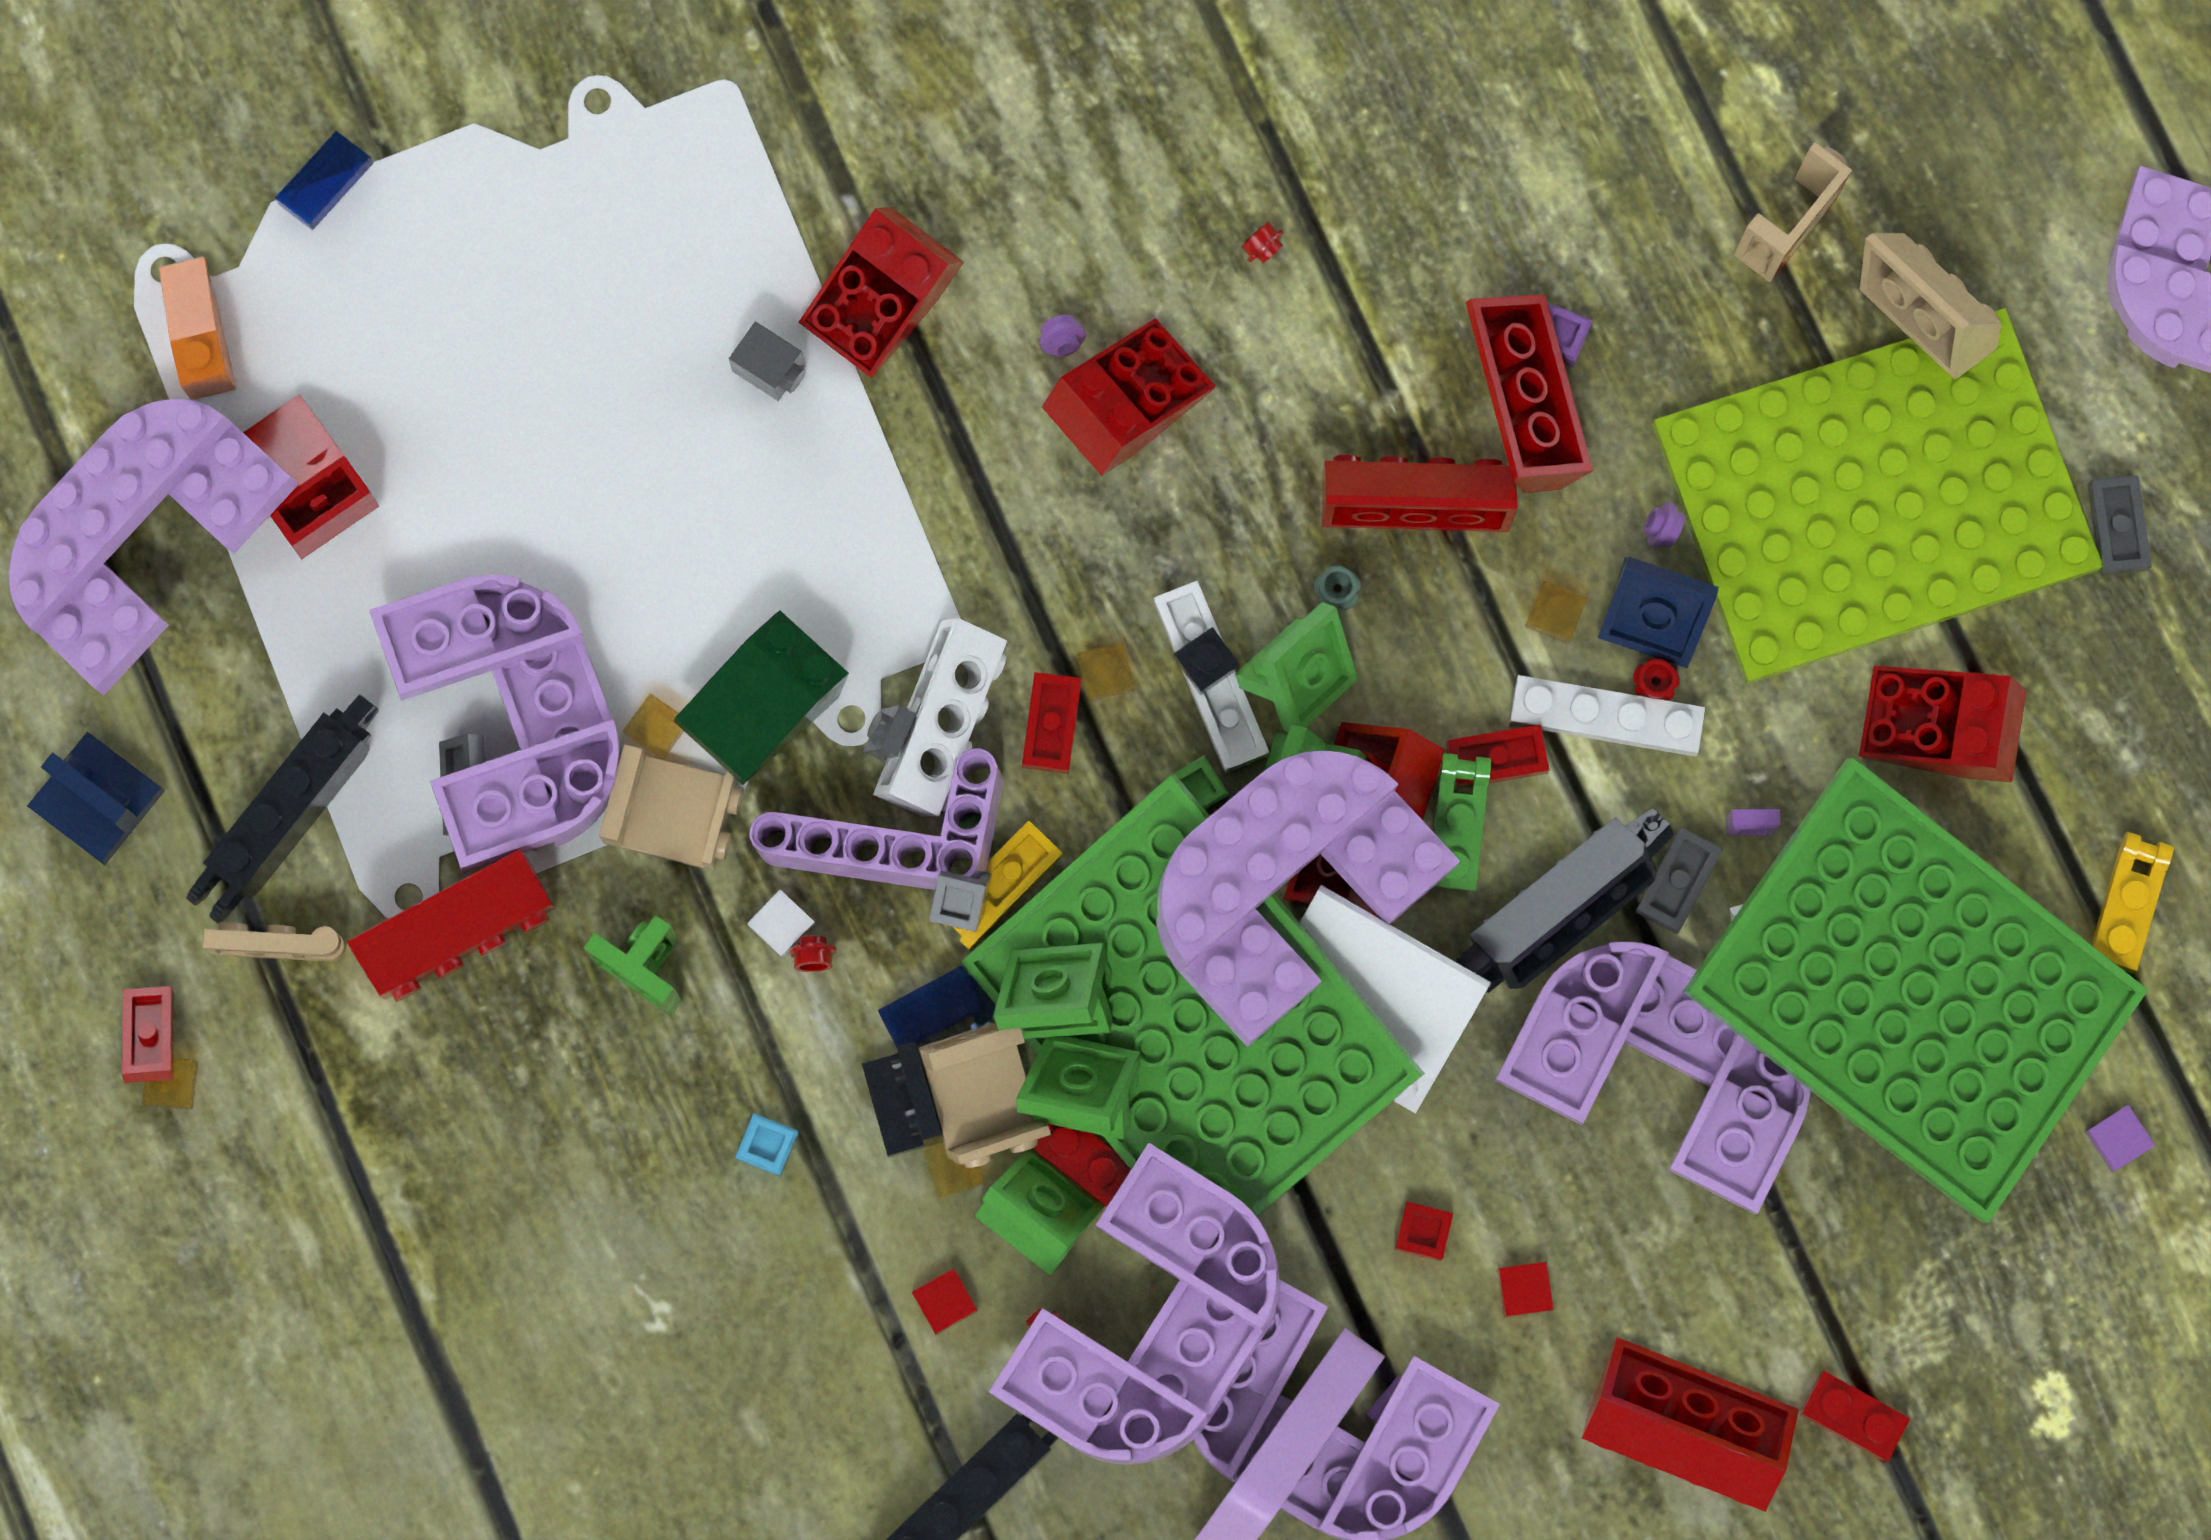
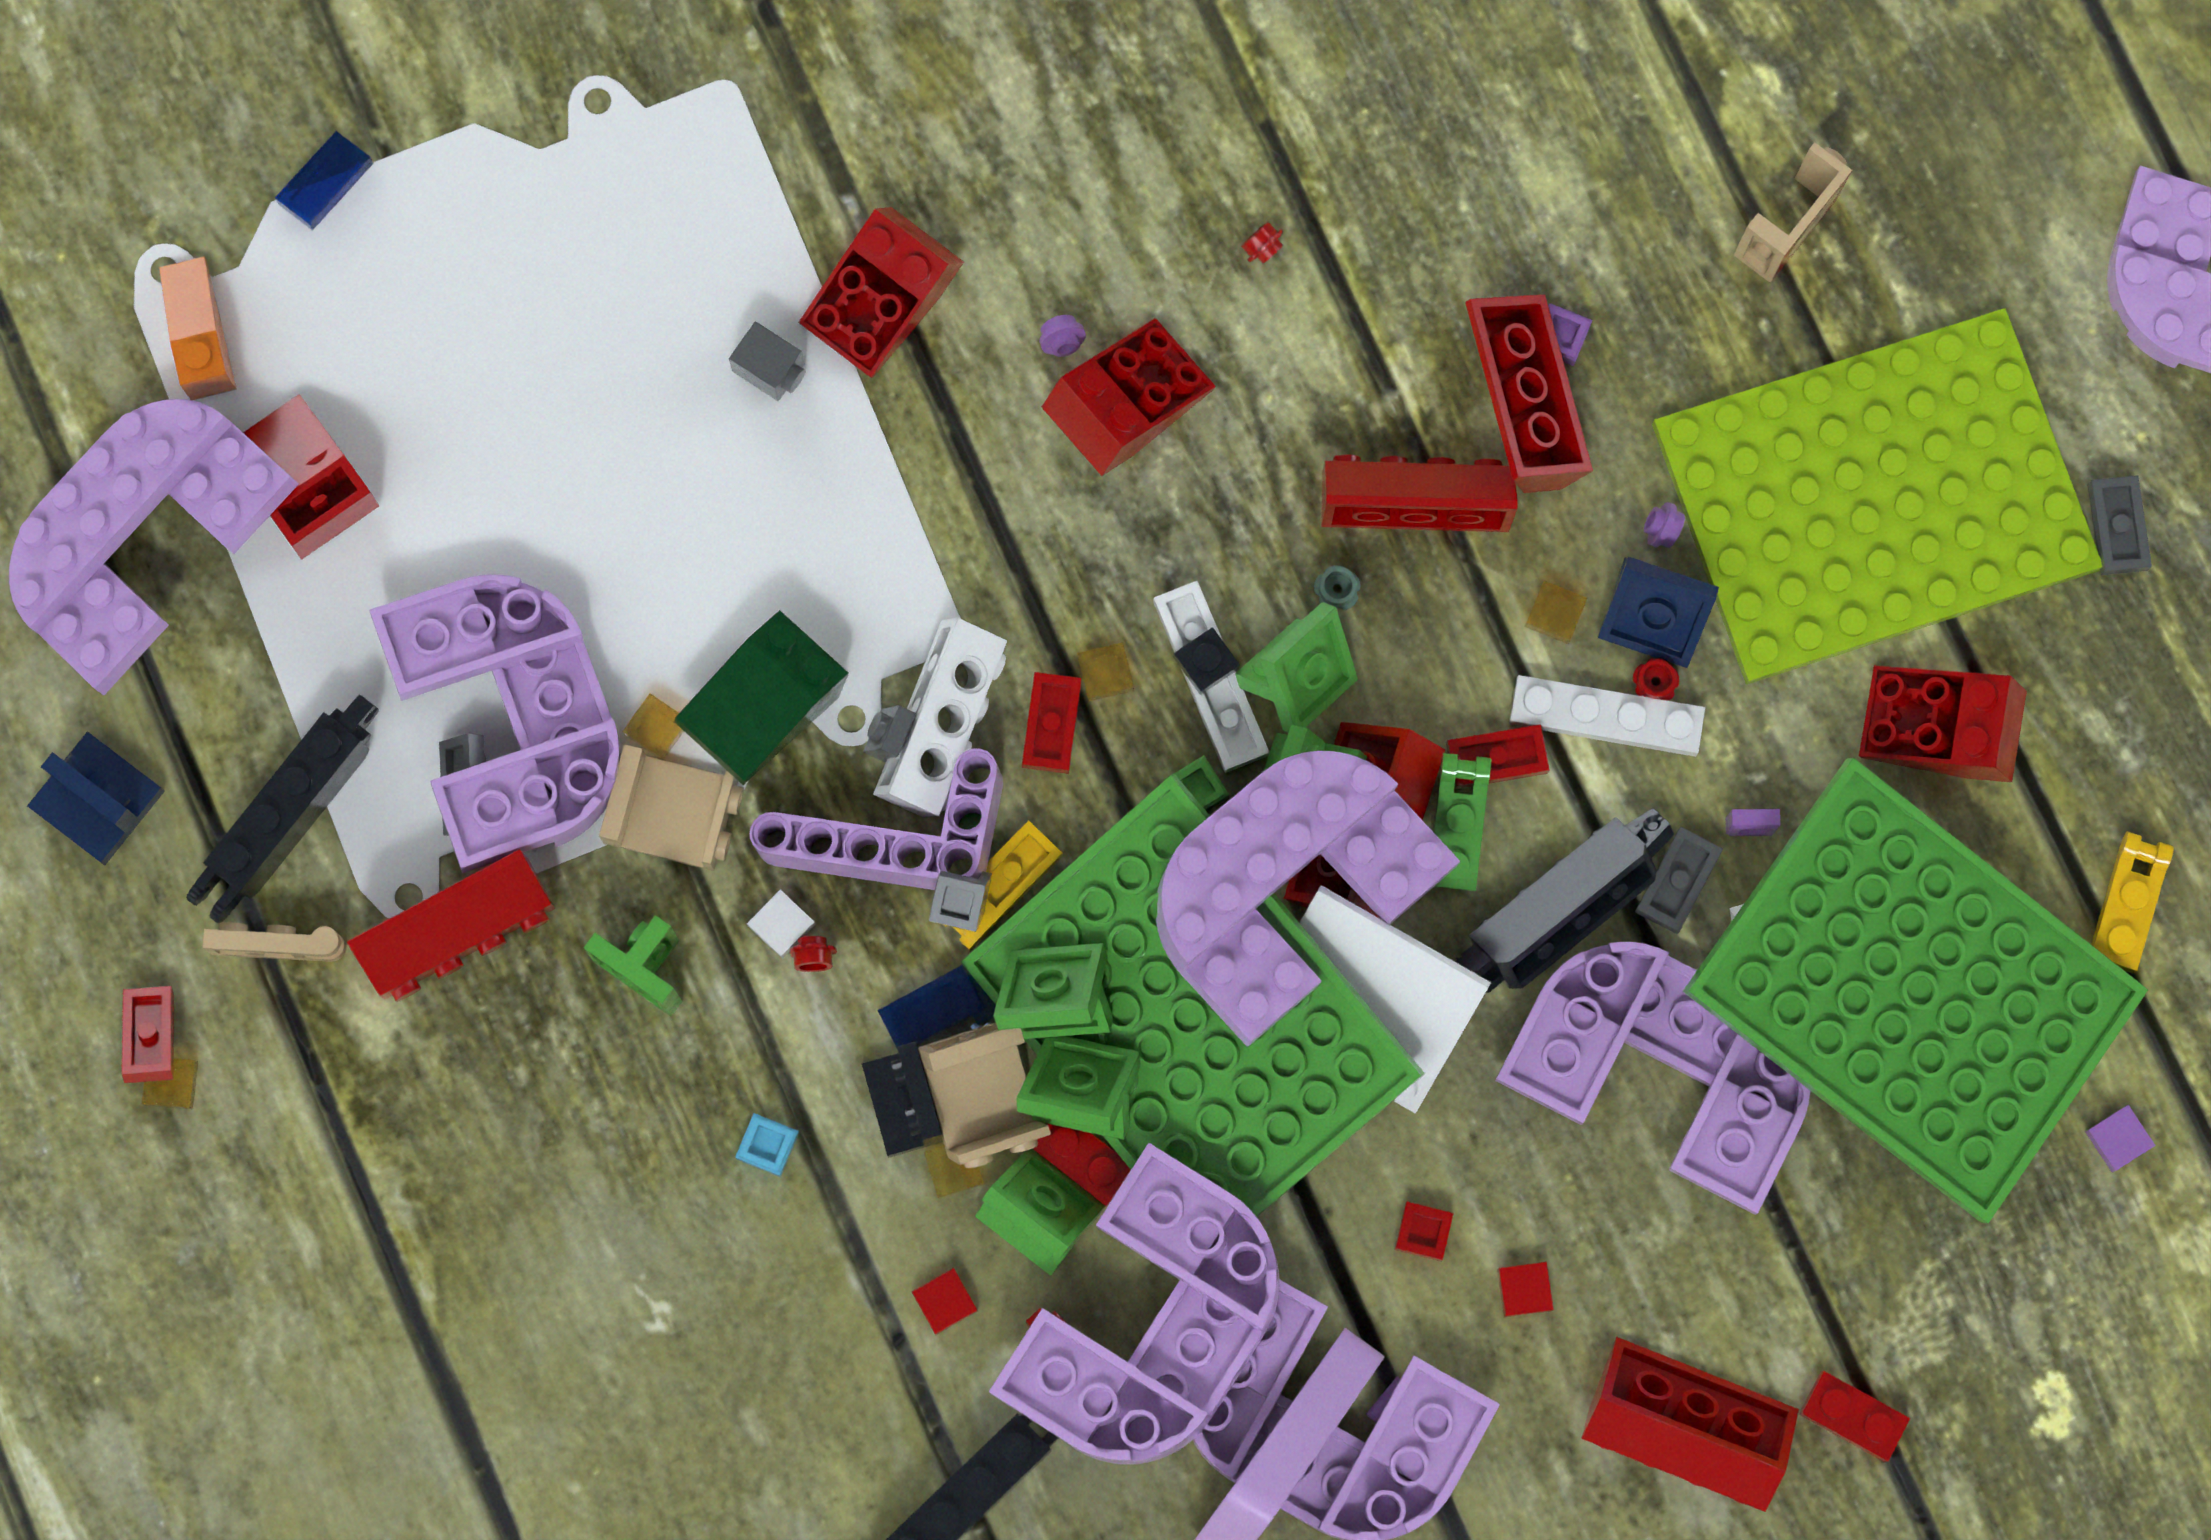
(1928, 302): tan slope -> none

